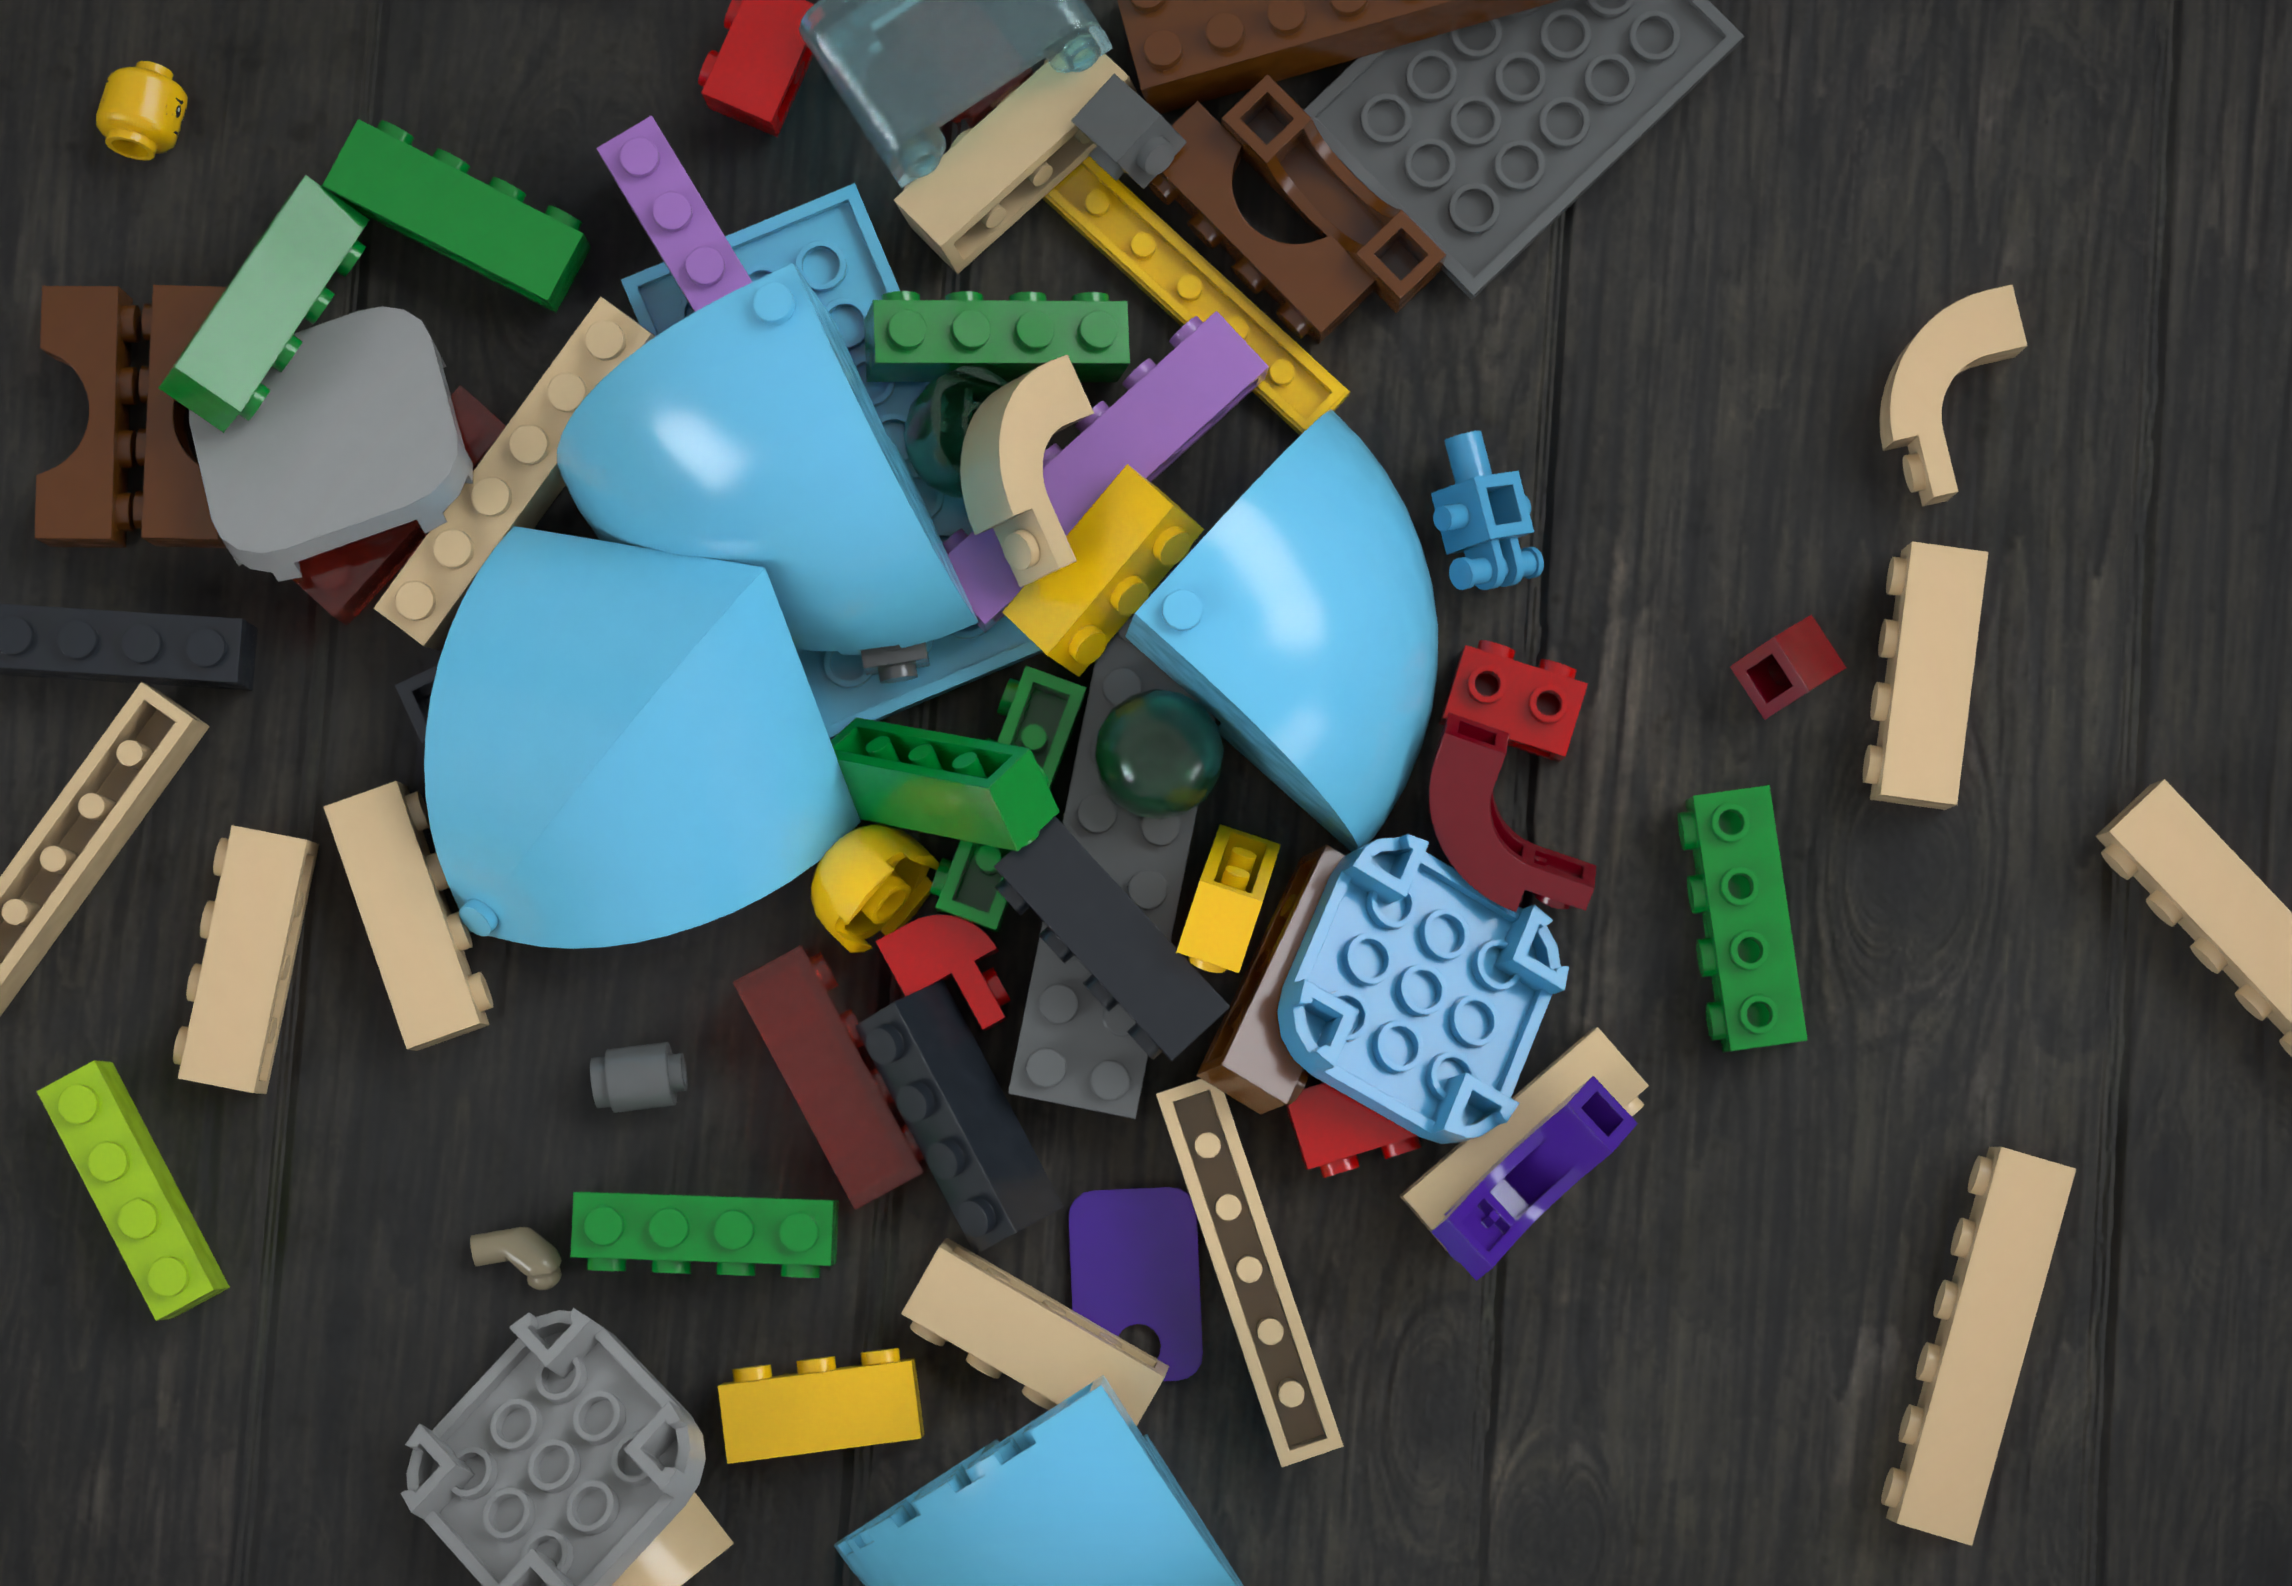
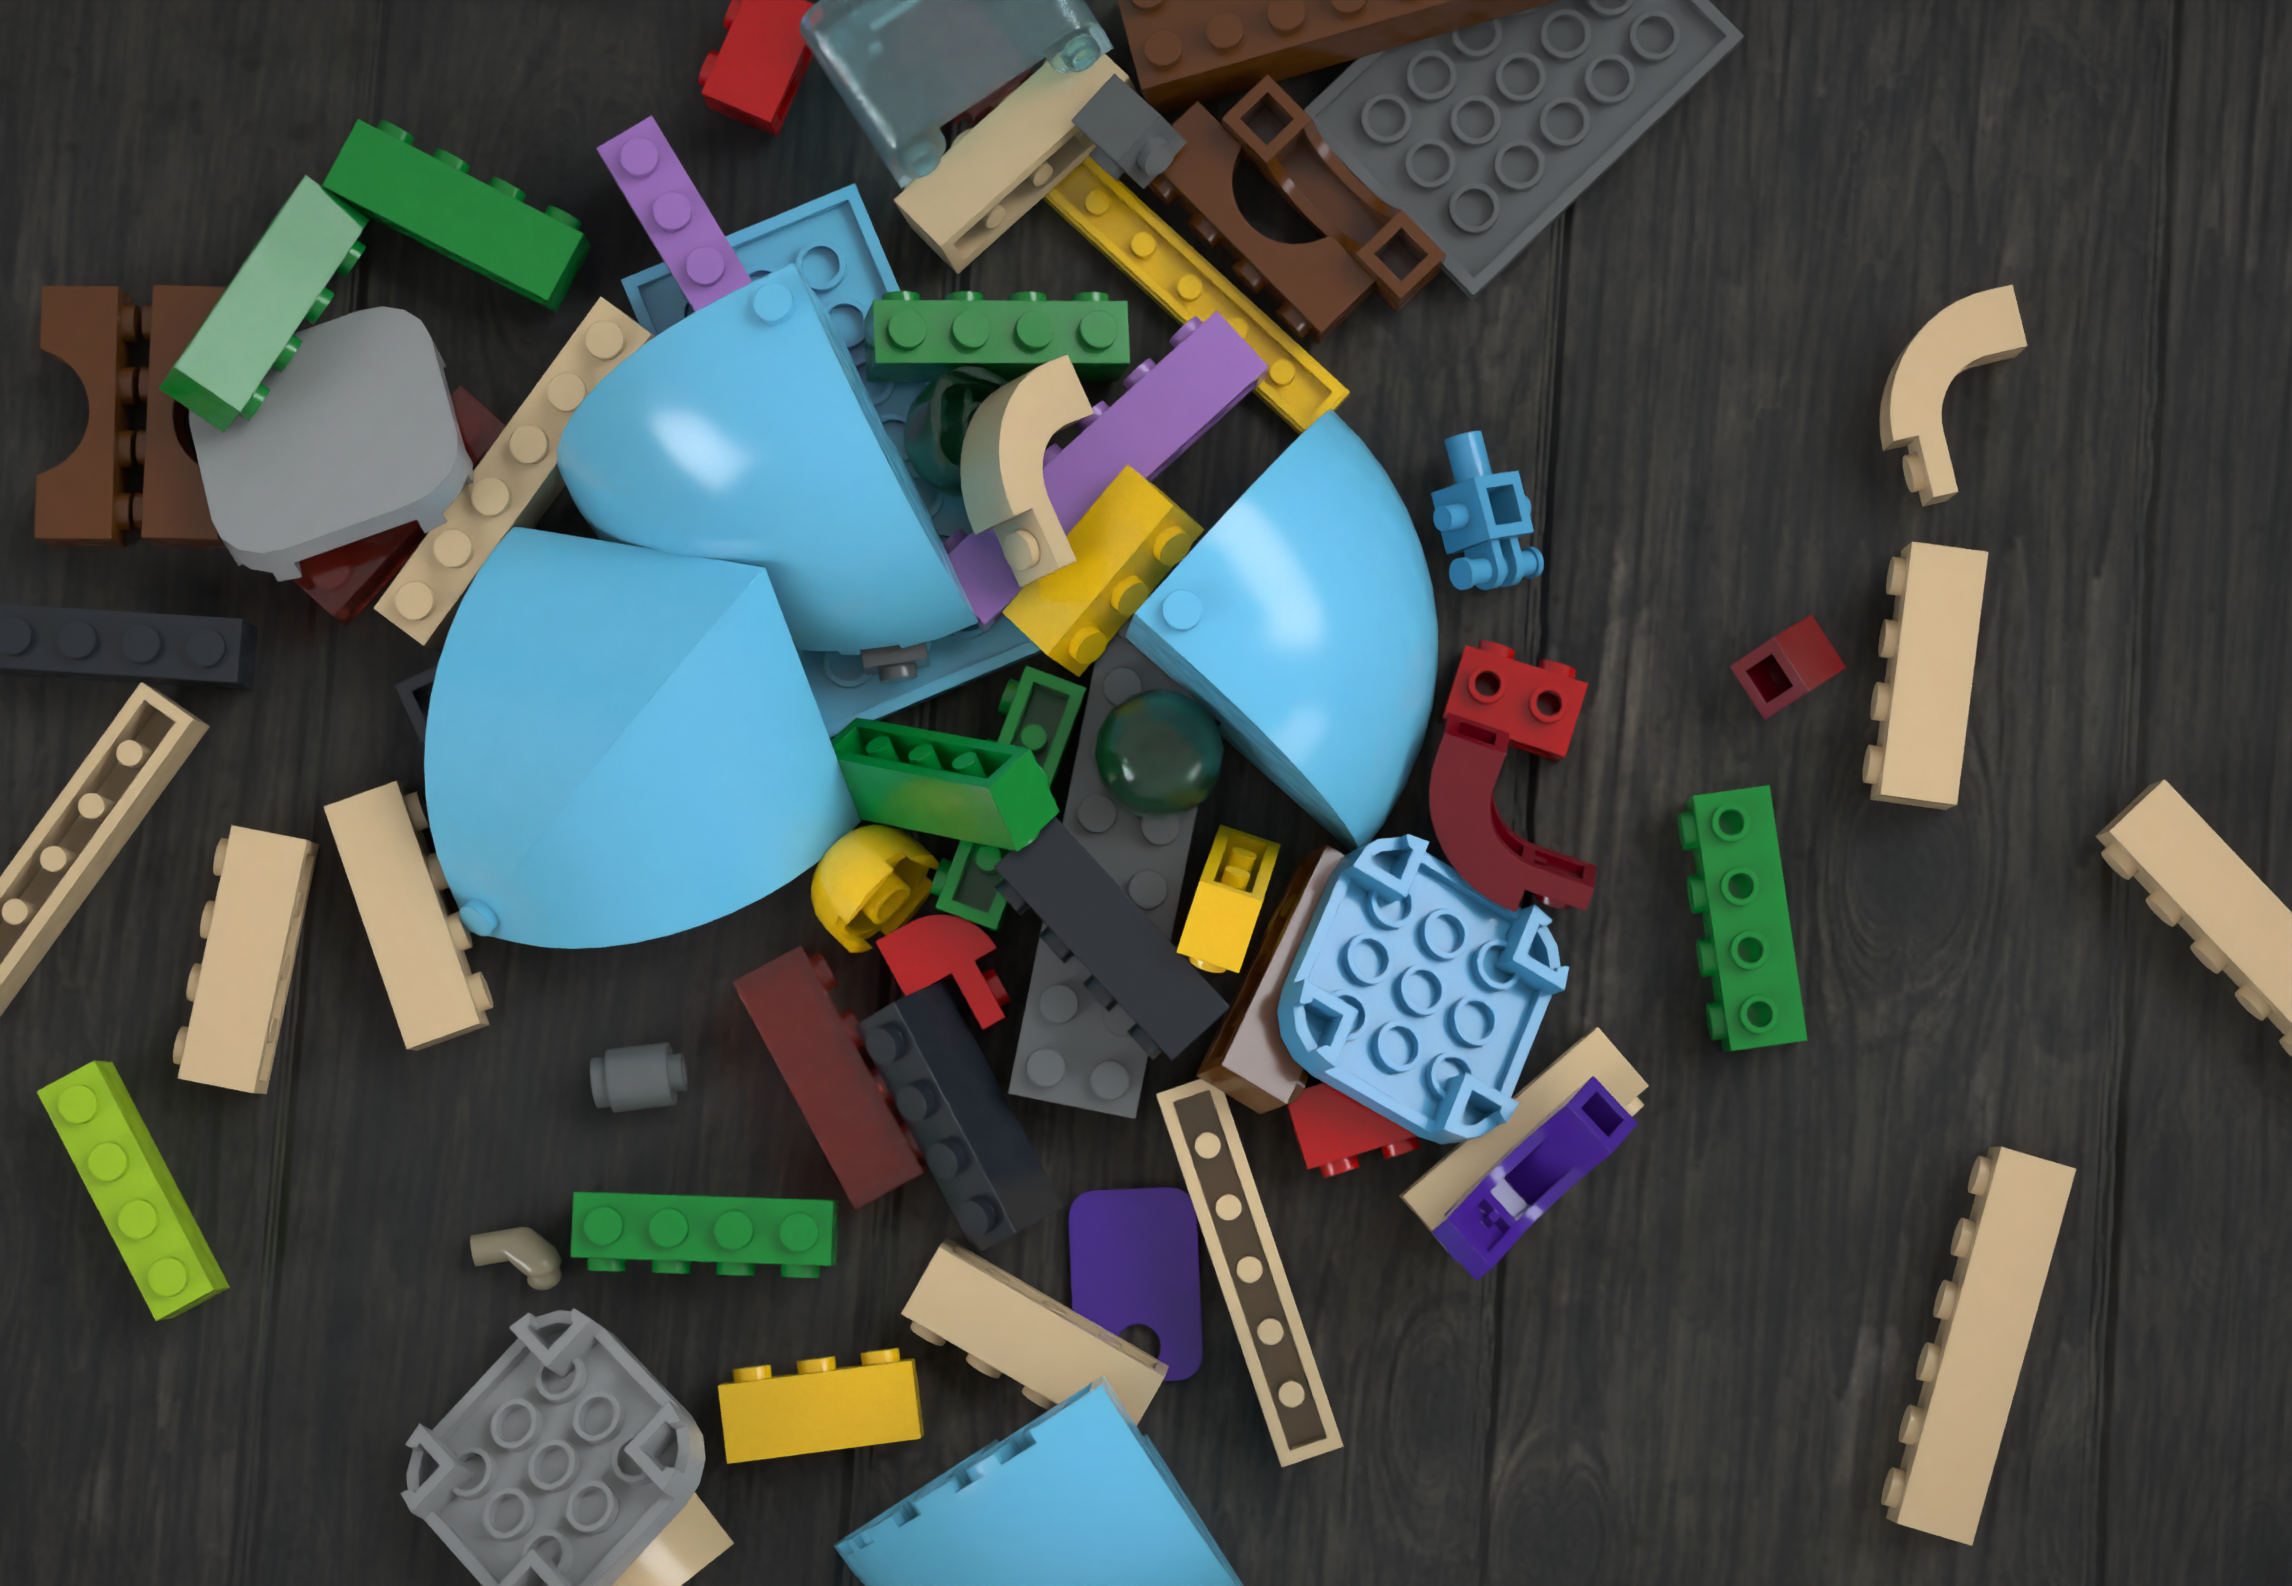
(141, 110): yellow head -> none

